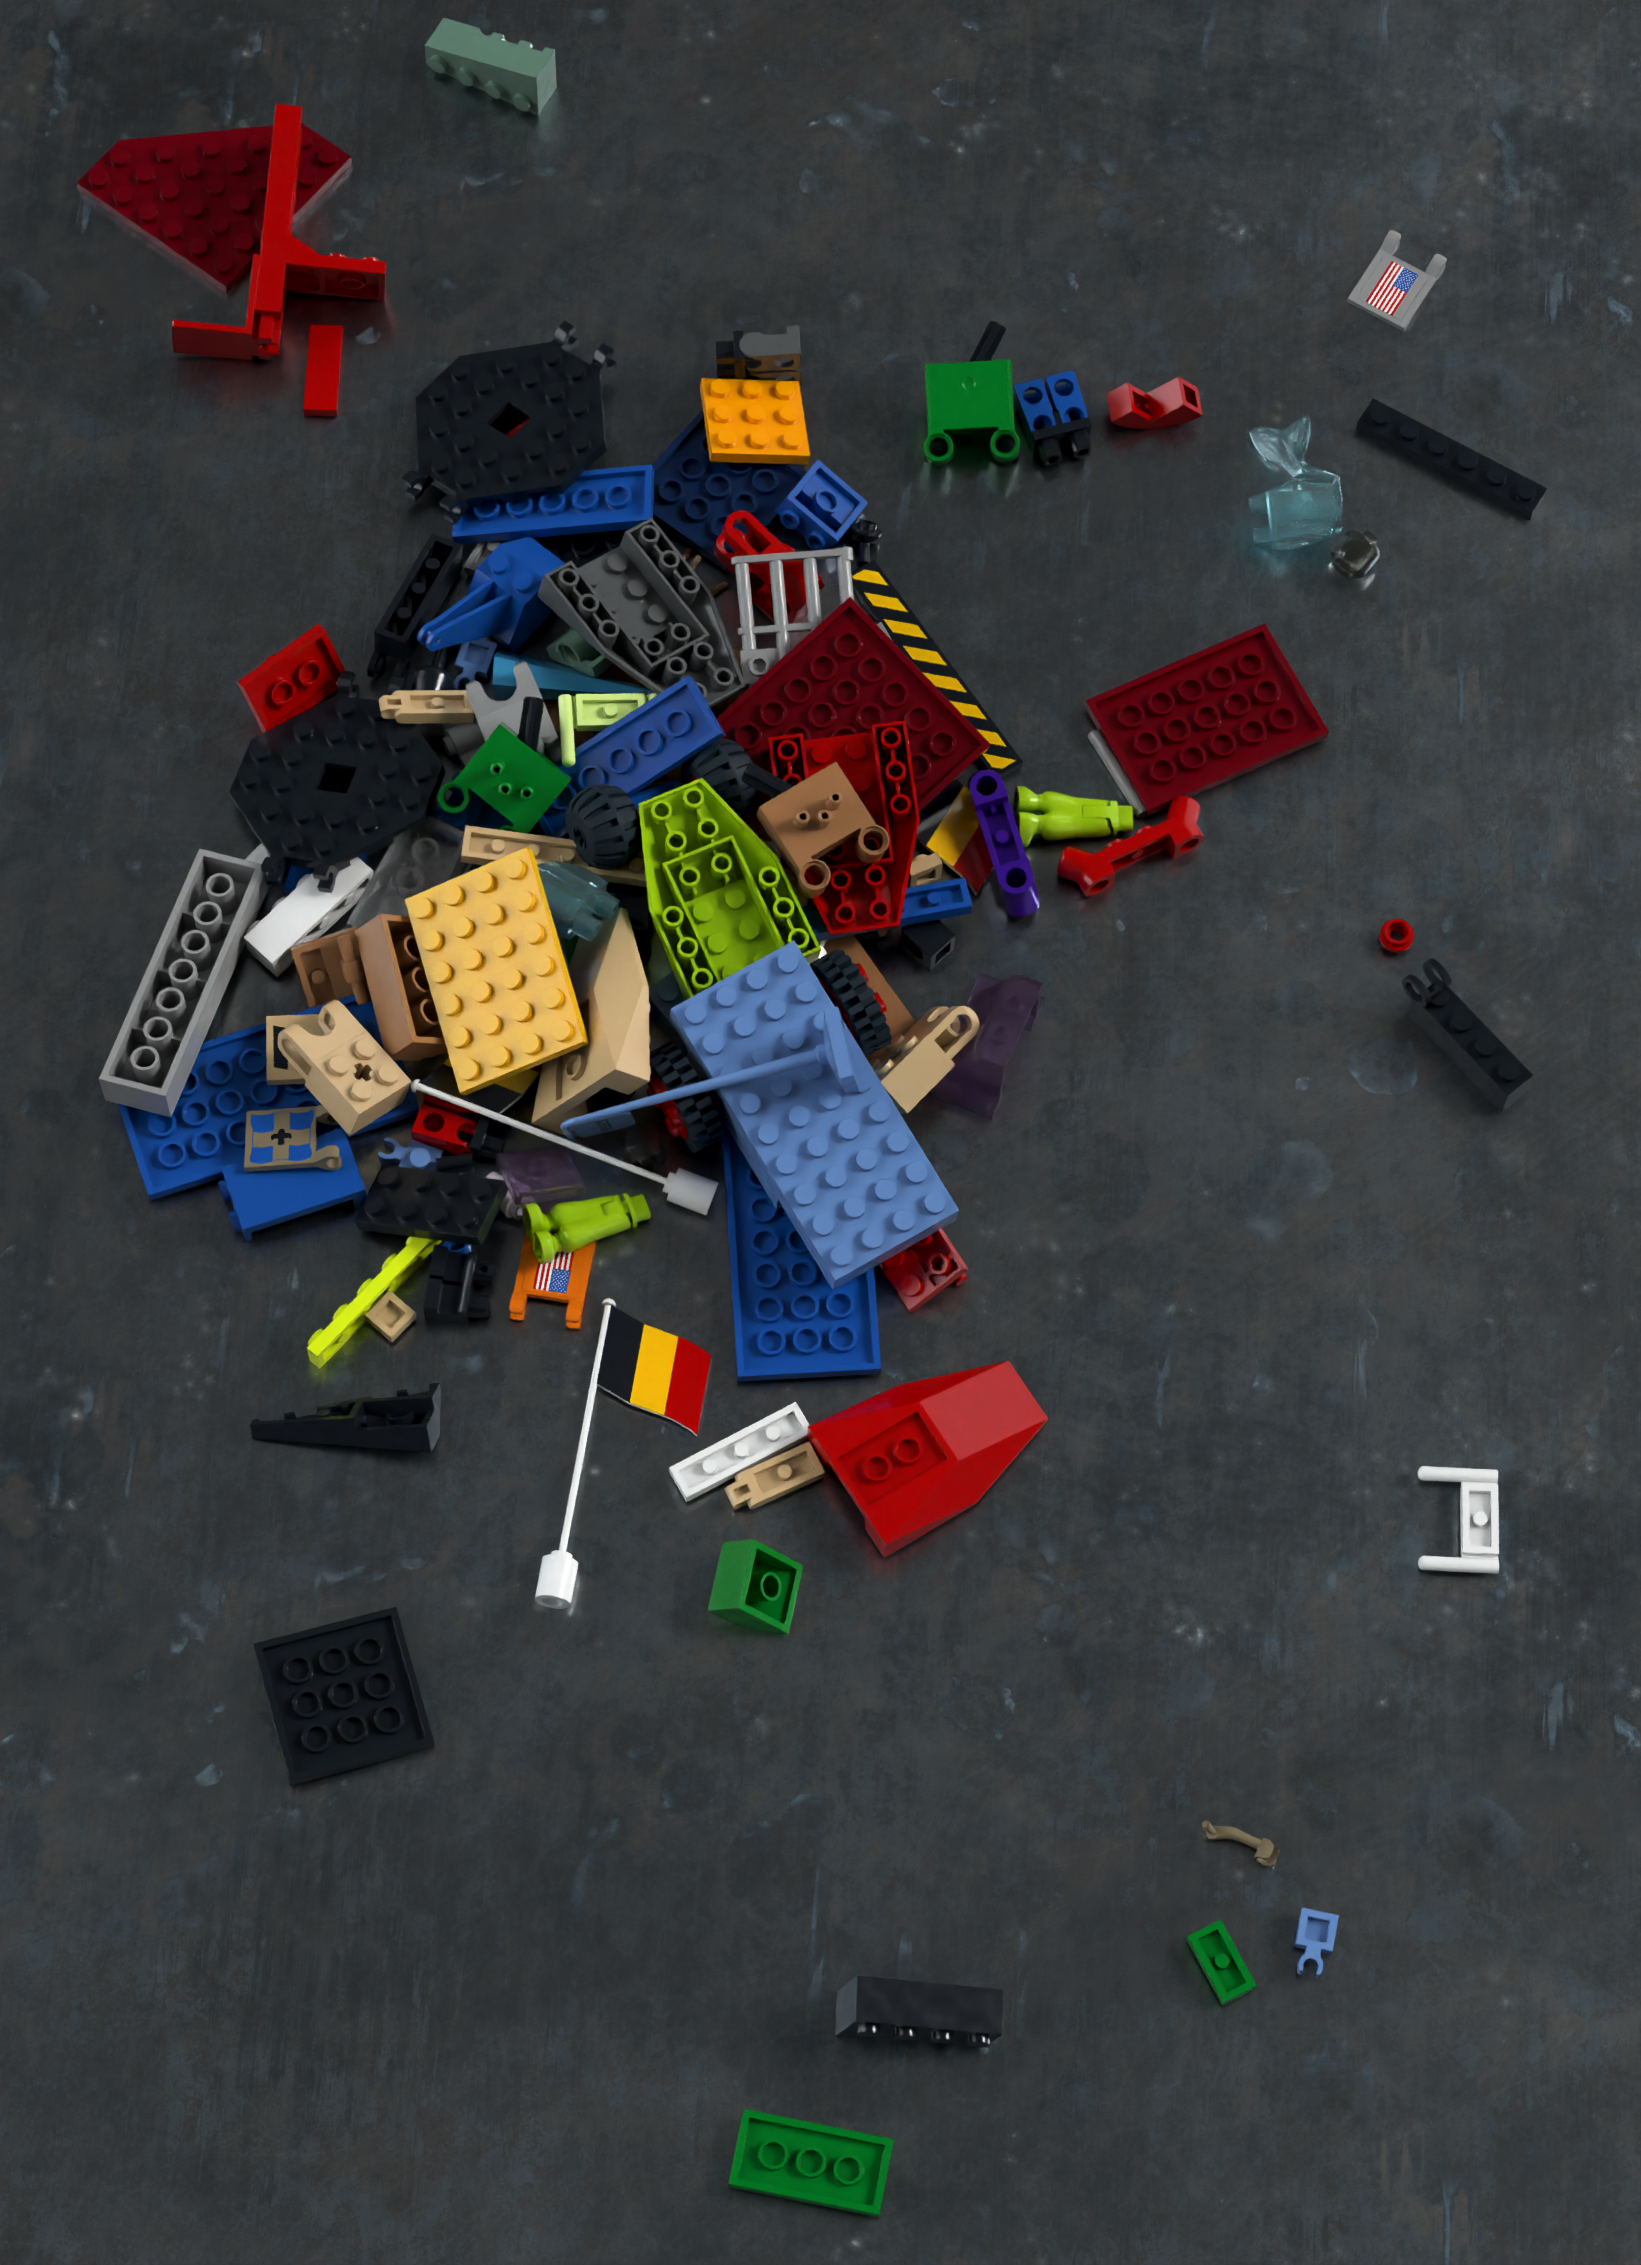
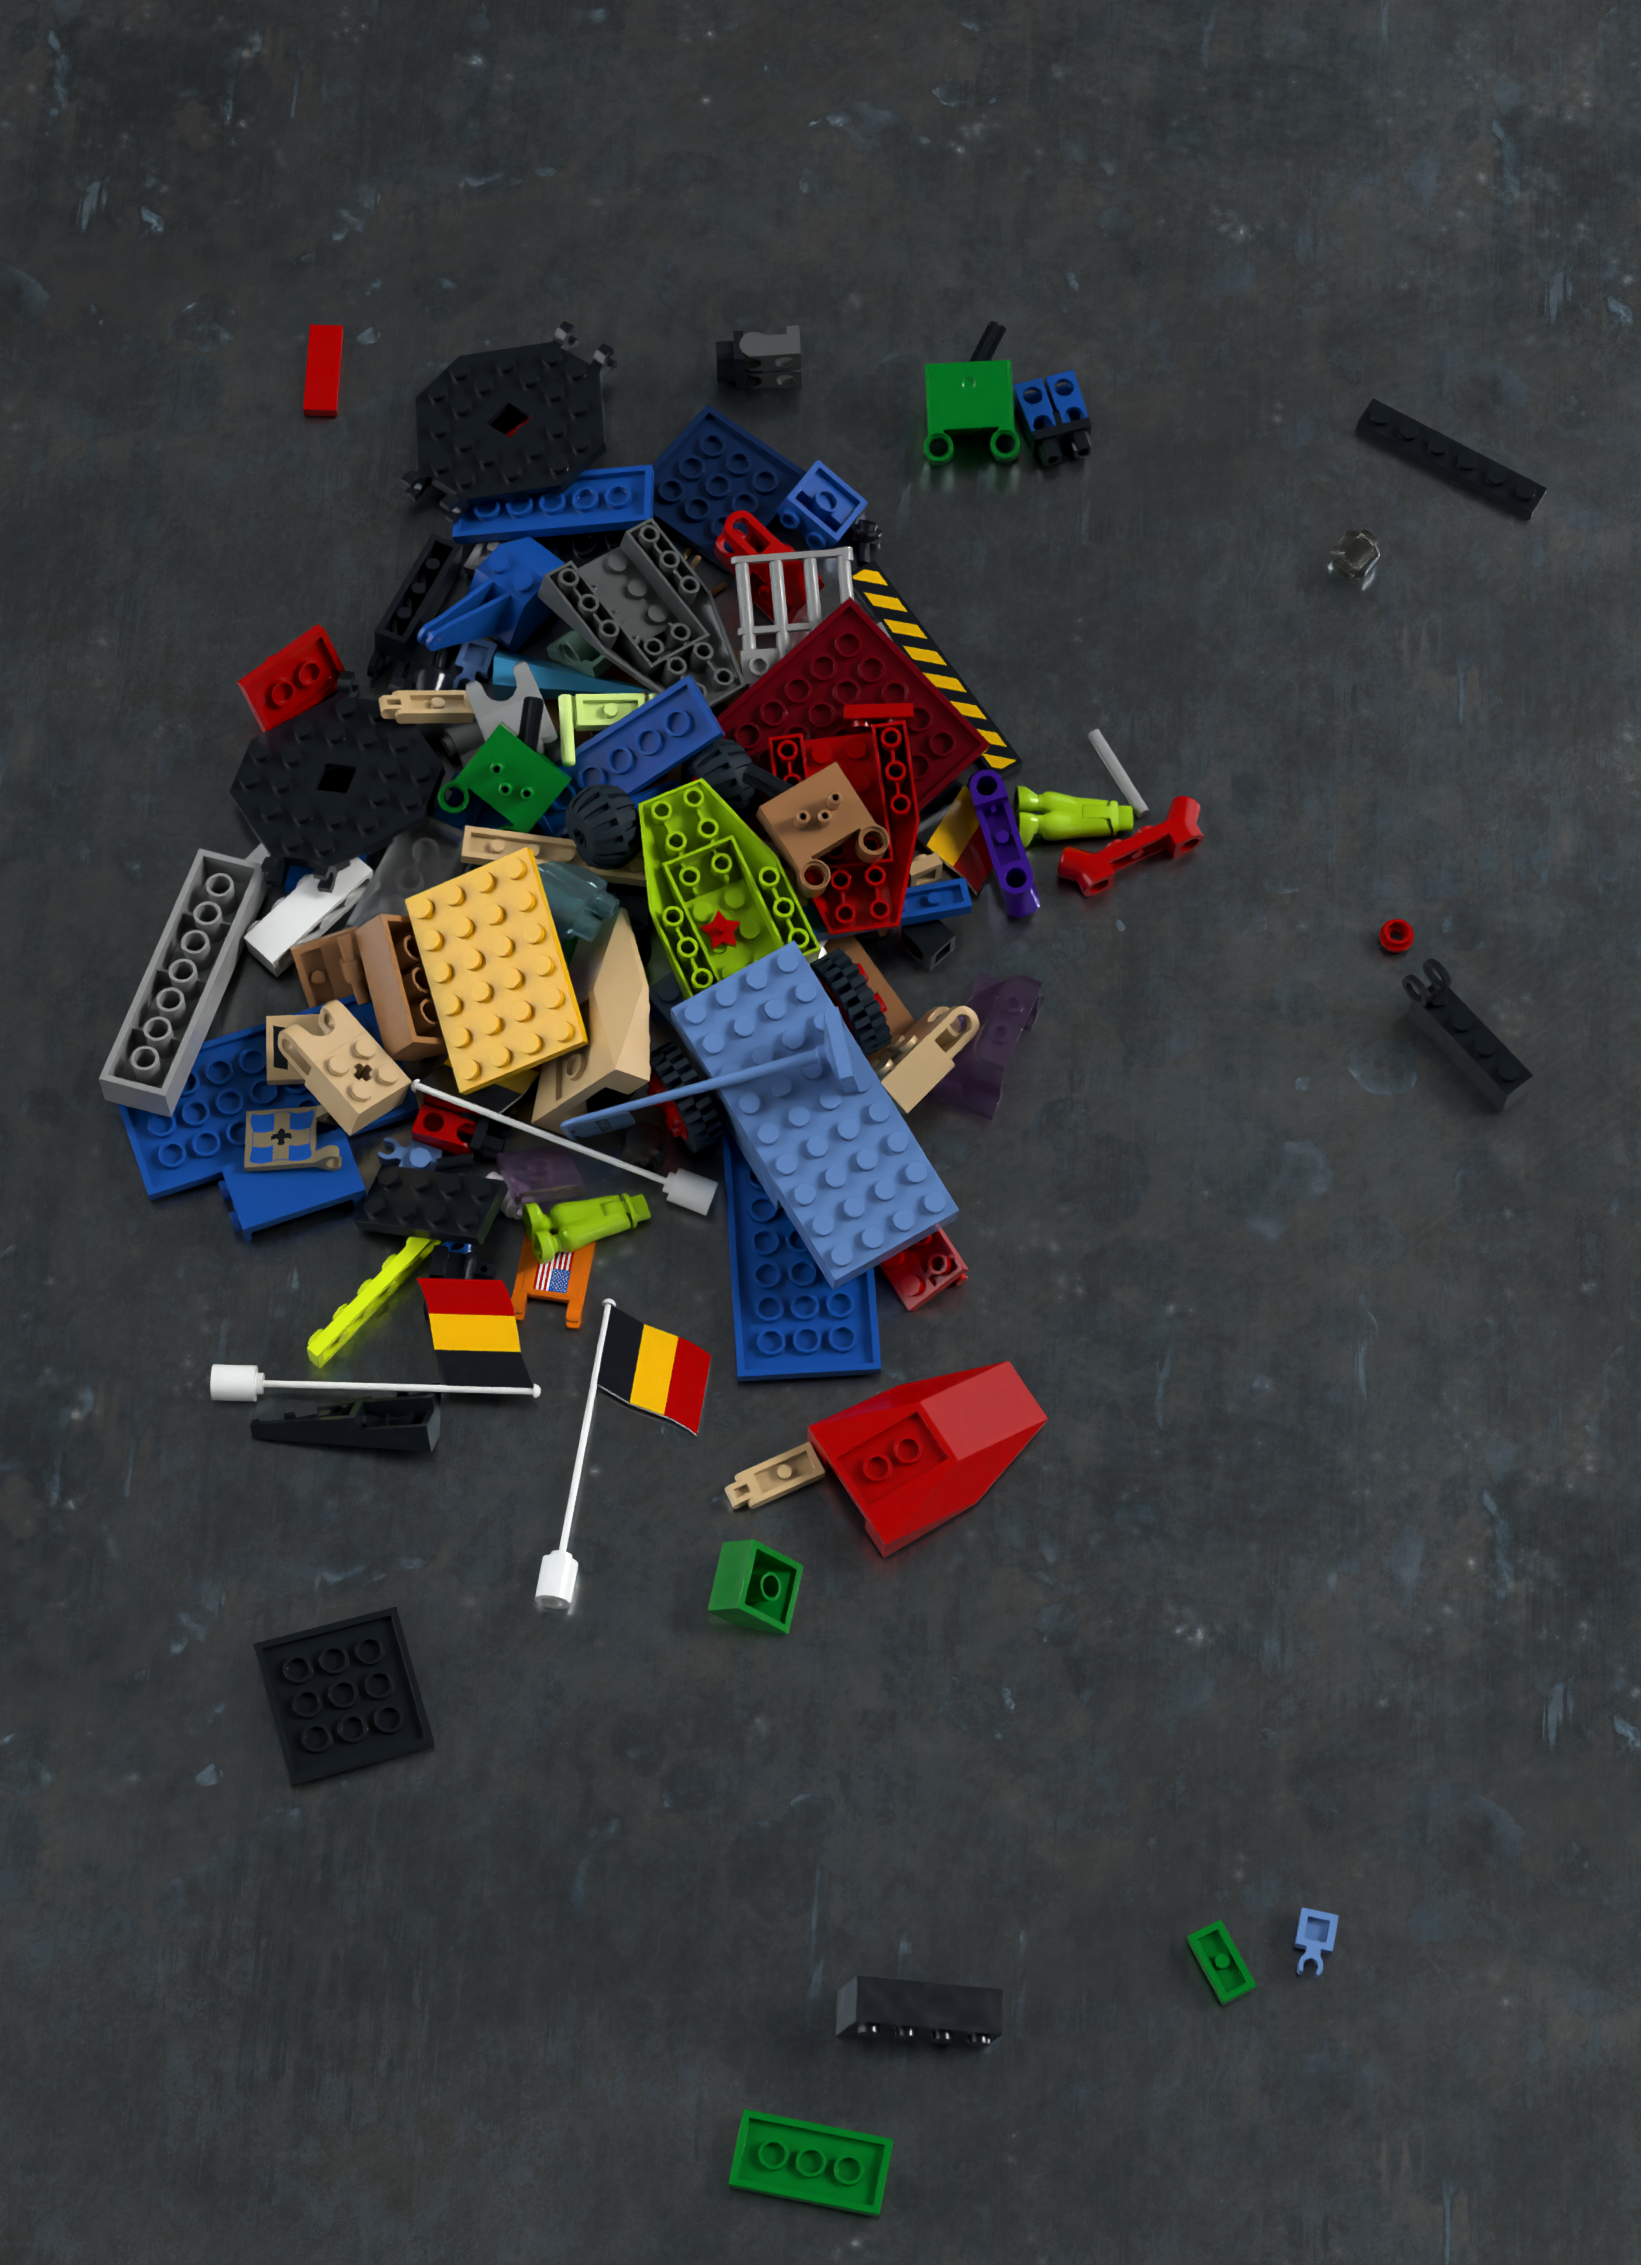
(206, 192): dark red plate -> none
(282, 265): red piece -> none
(390, 1316): tan plate -> none
(471, 1337): none -> flag
(493, 64): sand green wedge -> none
(721, 931): none -> red piece
(740, 1452): white plate -> none
(754, 421): light orange plate -> none
(863, 715): none -> red plate
(1160, 408): red brick -> none
(1206, 718): dark red plate -> none
(1266, 1852): dark tan piece -> none
(1303, 507): clear light blue hips -> none
(1393, 287): light grey flag -> none
(1477, 1520): white plate -> none

